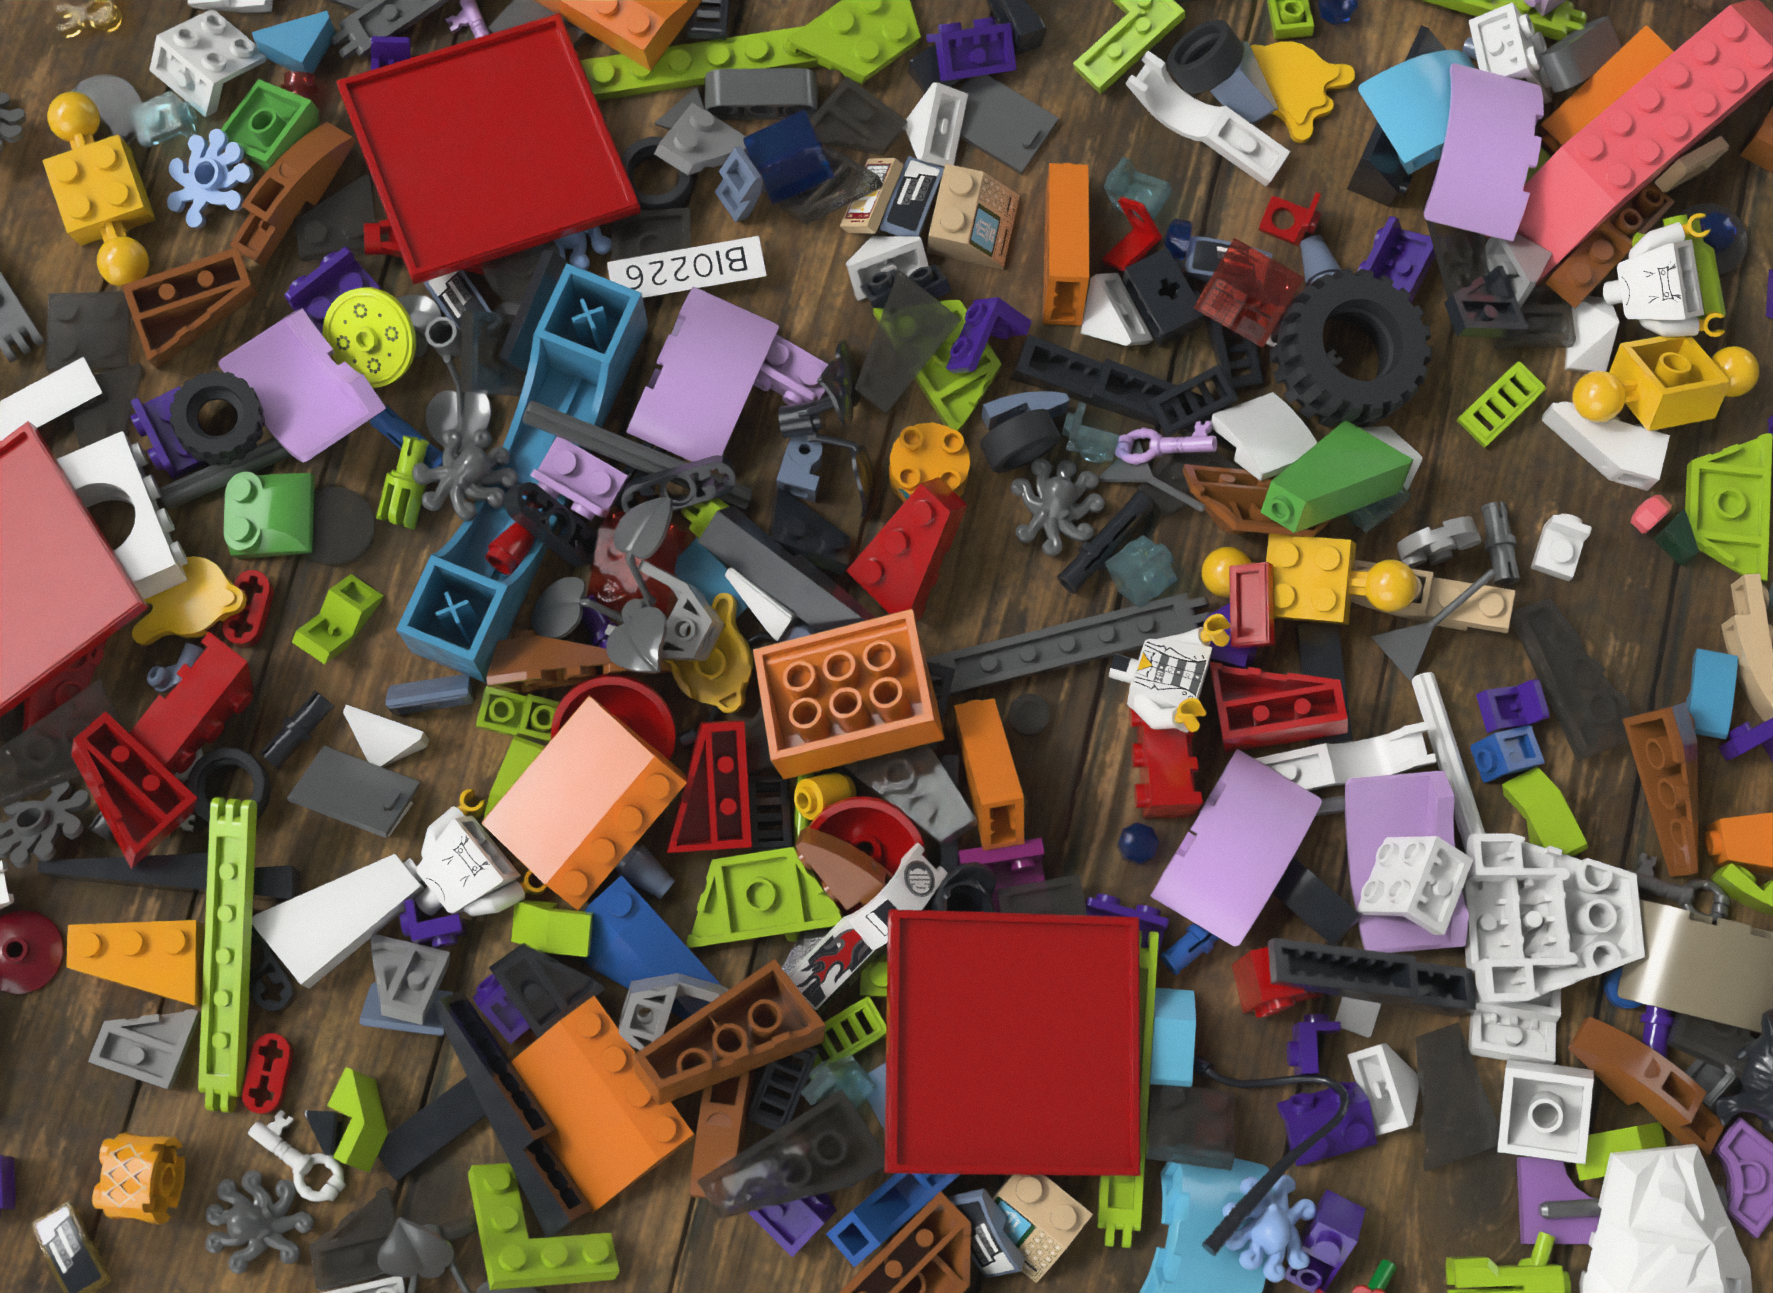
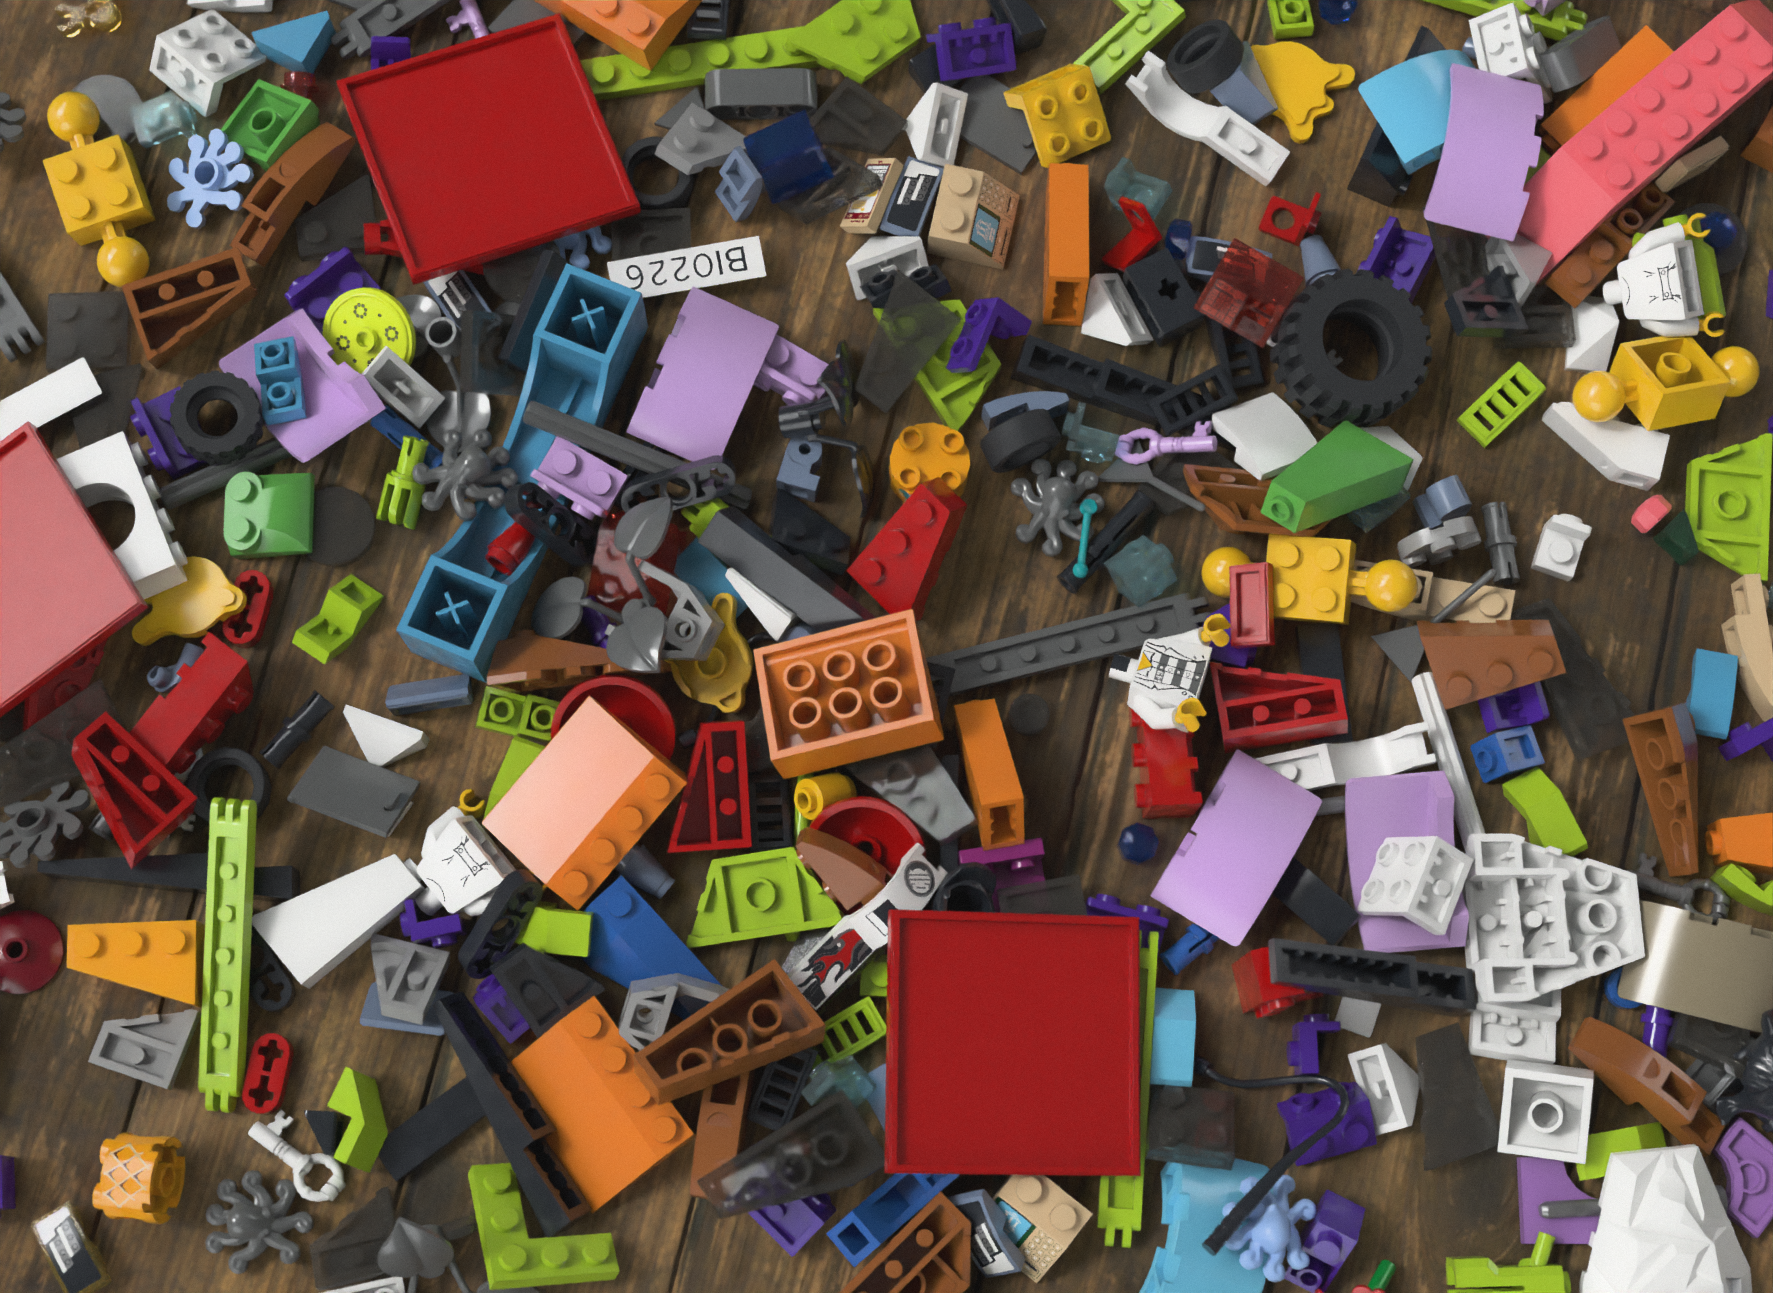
(280, 380): none -> dark azure slope
(402, 387): none -> white slope
(514, 900): none -> black beam
(1062, 113): none -> yellow bracket
(1087, 508): none -> teal hinge
(1442, 502): none -> sand blue leg
(1488, 658): none -> dark orange wedge

